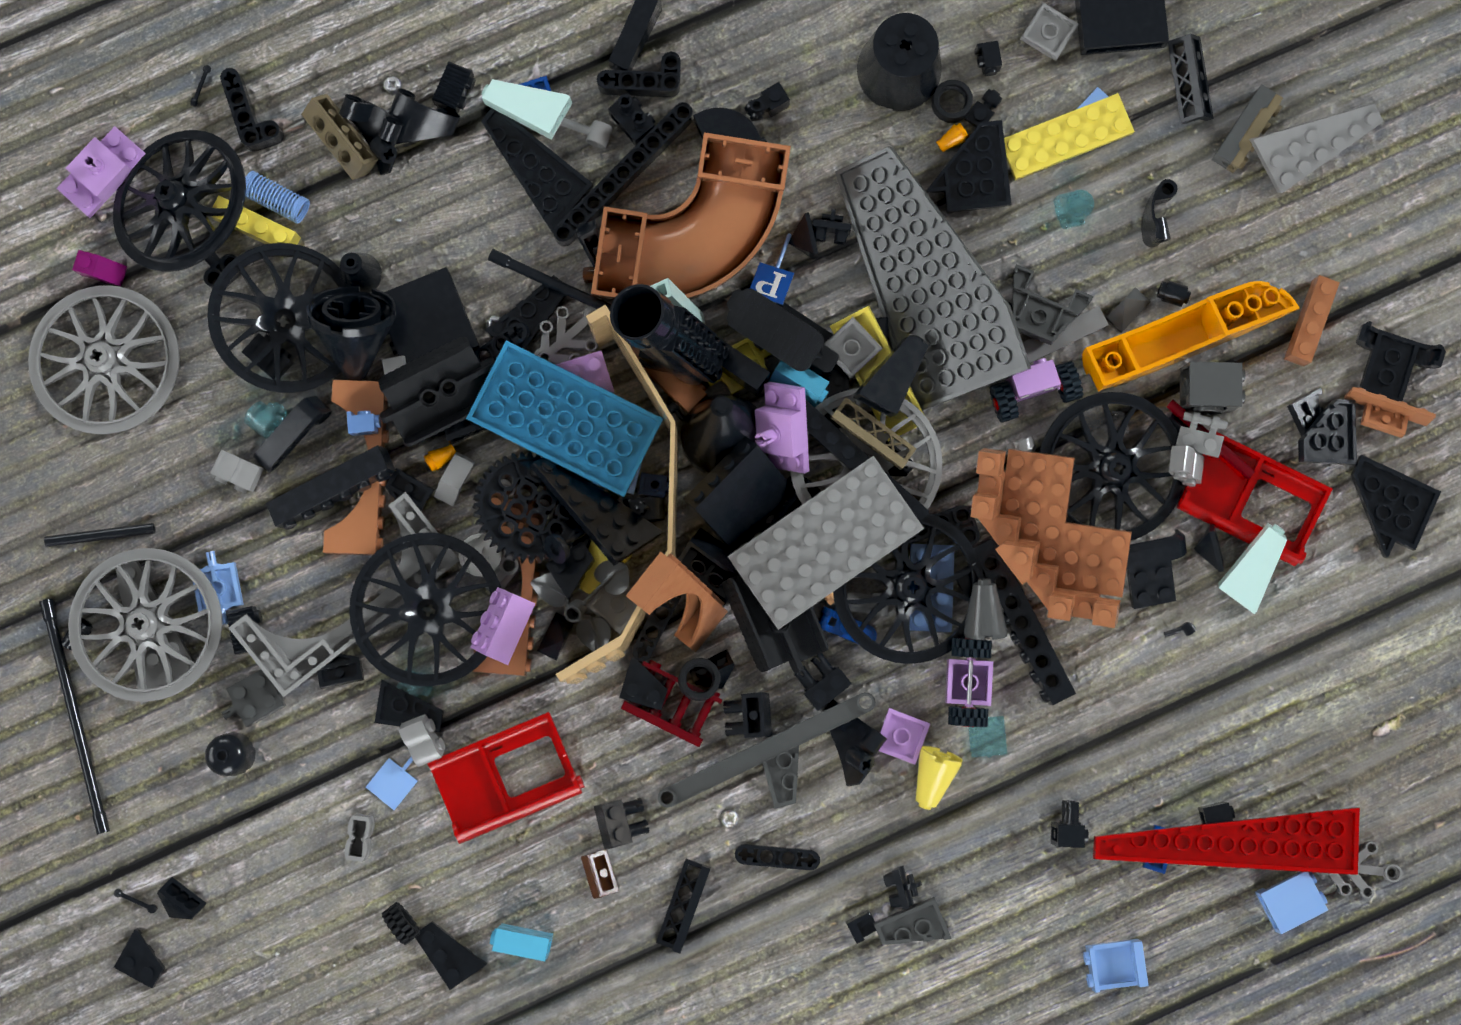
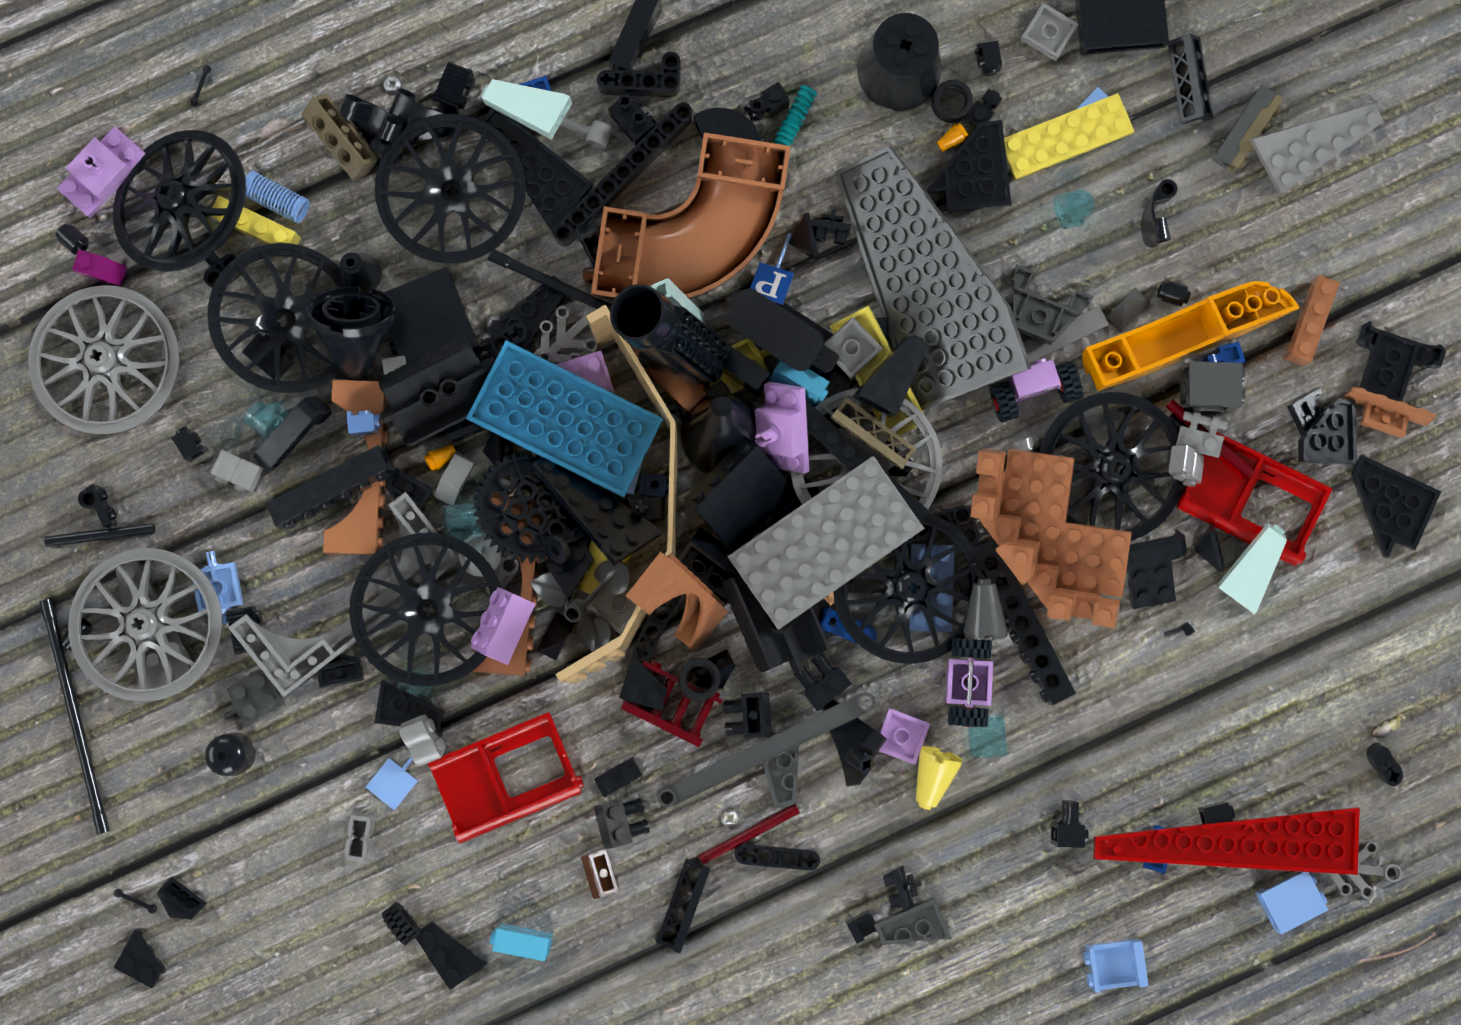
(72, 238): none -> black brick
(105, 513): none -> black plate
(189, 444): none -> black brick
(245, 108): black beam -> none
(441, 182): none -> black wheel
(459, 520): none -> clear light blue brick
(498, 447): none -> black slope
(618, 777): none -> black brick
(749, 834): none -> dark red piece
(796, 116): none -> teal piece
(1227, 353): none -> blue plate
(1384, 764): none -> black piece

